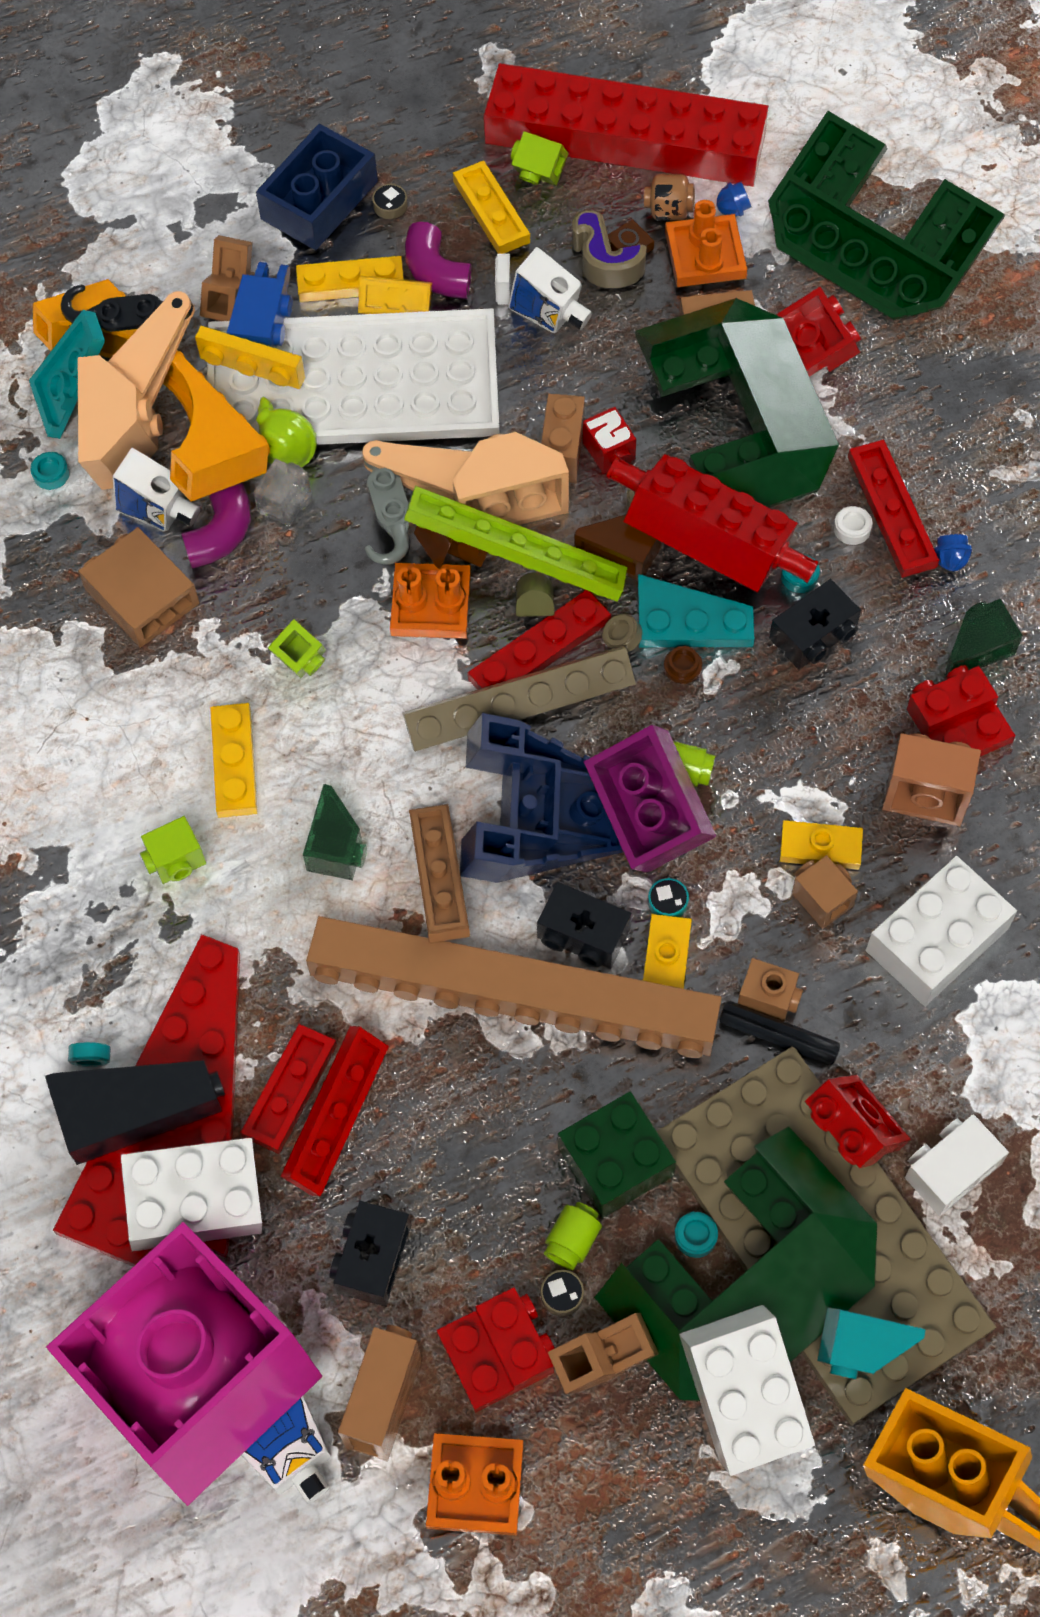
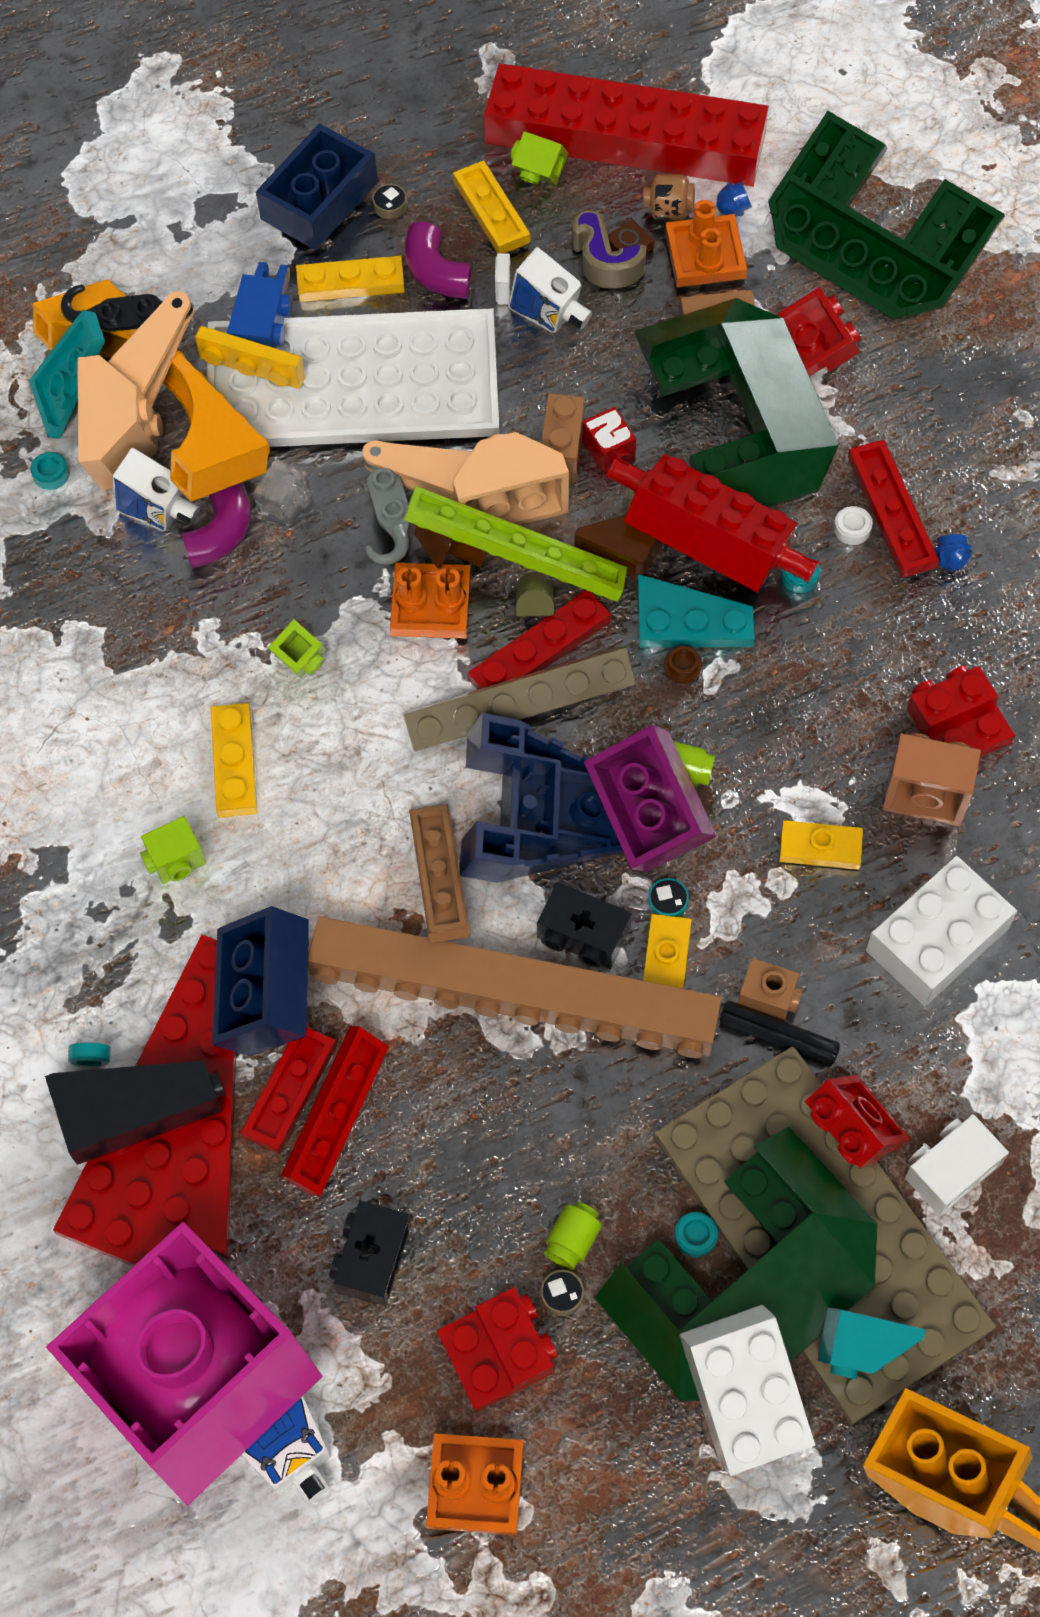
(139, 586): medium nougat brick -> none
(201, 1185): white brick -> none
(220, 289): medium nougat brick -> none
(261, 982): none -> dark blue brick
(287, 433): lime hat -> none
(334, 839): clear green slope -> none
(381, 1392): medium nougat brick -> none
(393, 295): yellow plate -> none
(603, 1354): medium nougat brick -> none
(616, 1154): dark green brick -> none
(622, 631): dark tan tile -> none
(815, 624): black brick -> none
(824, 890): medium nougat brick -> none
(984, 637): clear green slope -> none

